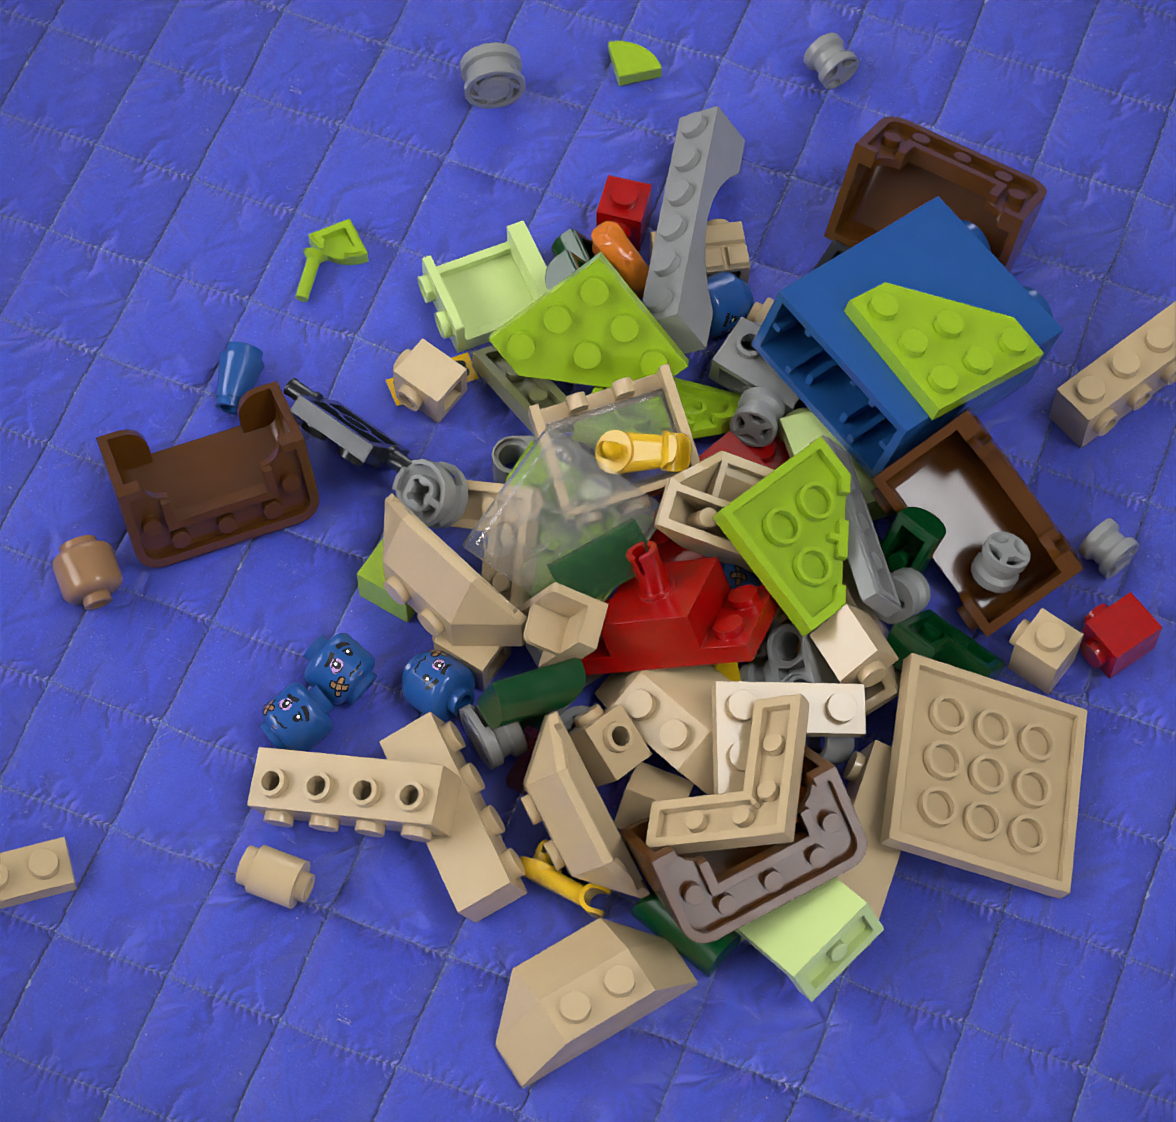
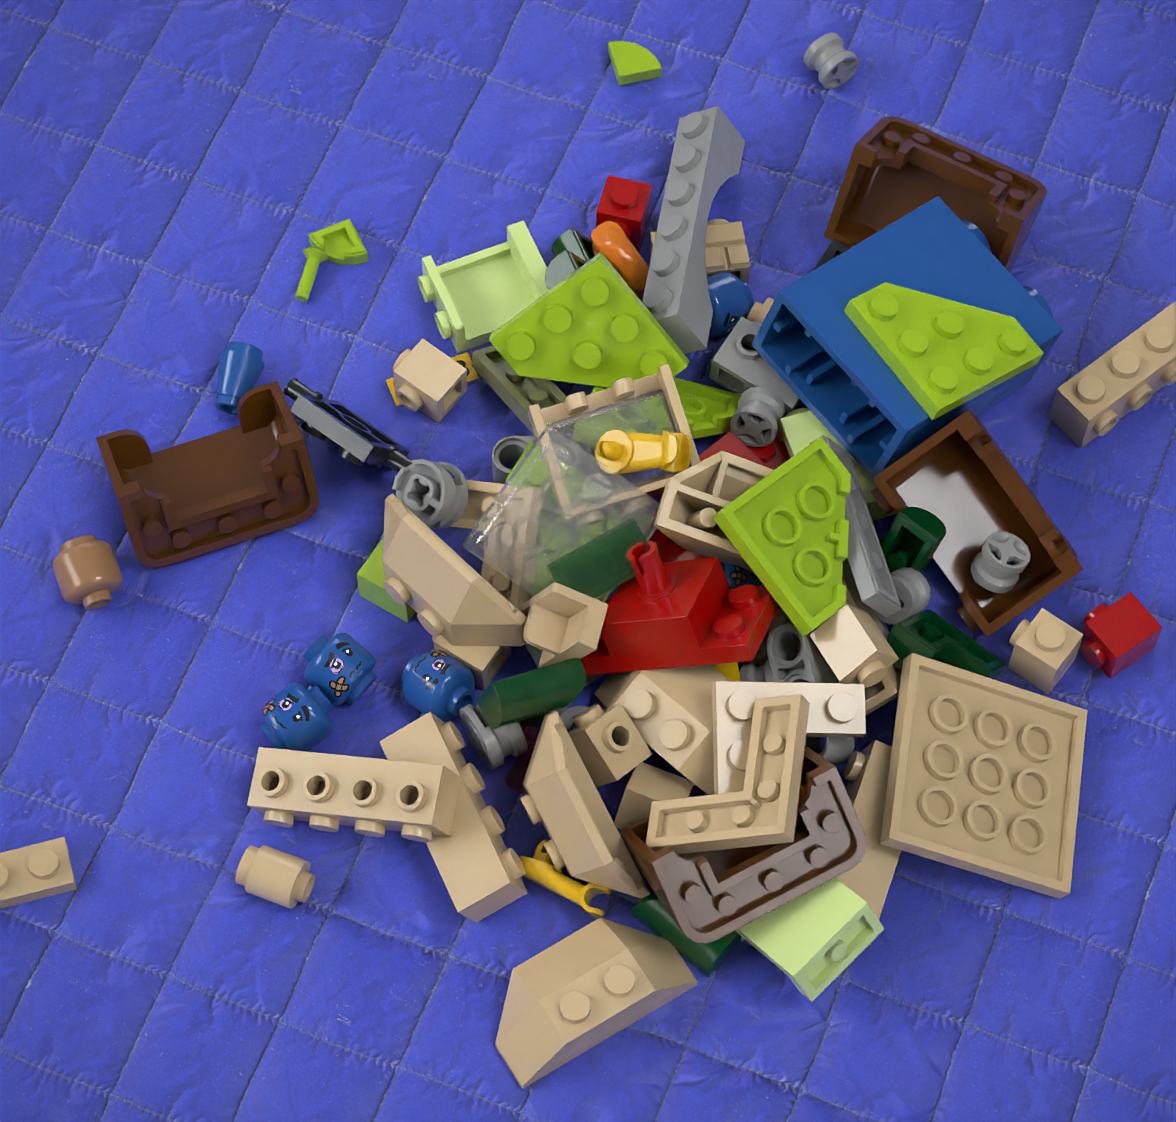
(492, 75): light grey wheel -> none
(1108, 548): light grey wheel -> none

